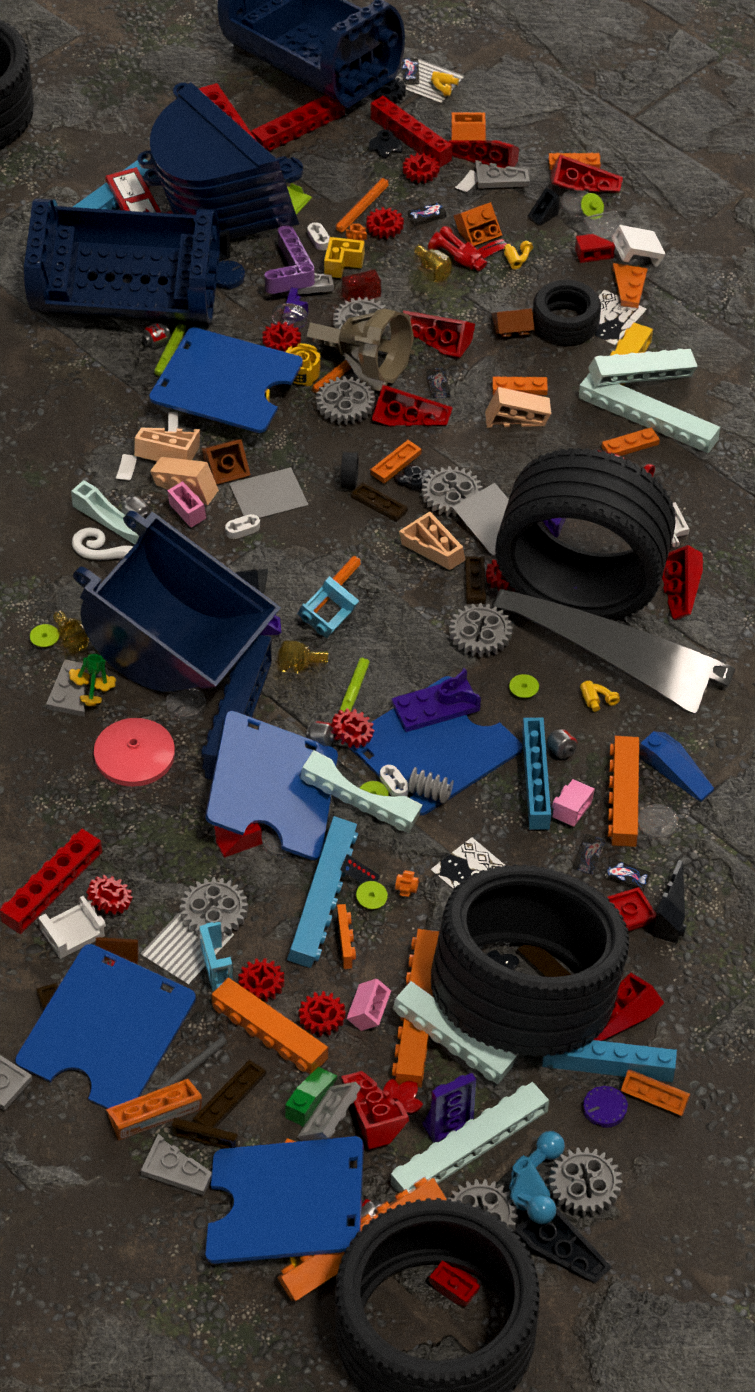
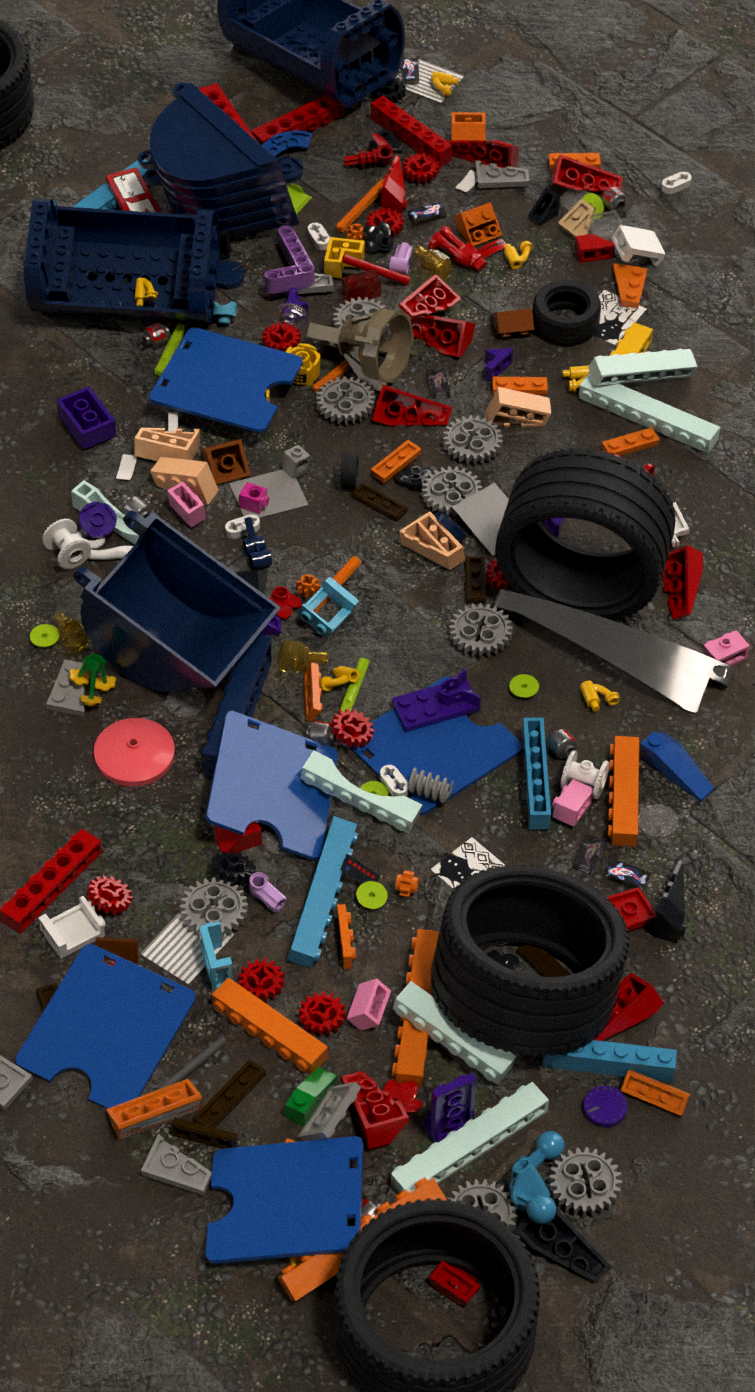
(73, 548): none -> white hose
(86, 418): none -> dark purple brick
(97, 520): none -> dark purple tile
(144, 291): none -> yellow plant
(225, 312): none -> medium azure piece
(232, 867): none -> black gear
(253, 498): none -> dark pink brick
(255, 547): none -> dark blue beam
(266, 892): none -> lavender piece
(285, 600): none -> red plate
(288, 140): none -> blue tile
(296, 461): none -> light grey brick
(307, 586): none -> orange gear
(312, 692): none -> orange plate
(343, 675): none -> yellow plant
(374, 156): none -> red piece
(375, 237): none -> black plate
(393, 188): none -> red wedge
(395, 276): none -> red piece
(400, 261): none -> lavender piece
(429, 298): none -> red wedge
(451, 526): none -> dark blue tile
(482, 437): none -> light grey gear
(497, 361): none -> dark purple slope
(576, 372): none -> yellow plant
(578, 219): none -> tan wing
(585, 773): none -> white hose
(614, 199): none -> flat silver head
(676, 182): none -> white beam
(728, 649): none -> bright pink brick

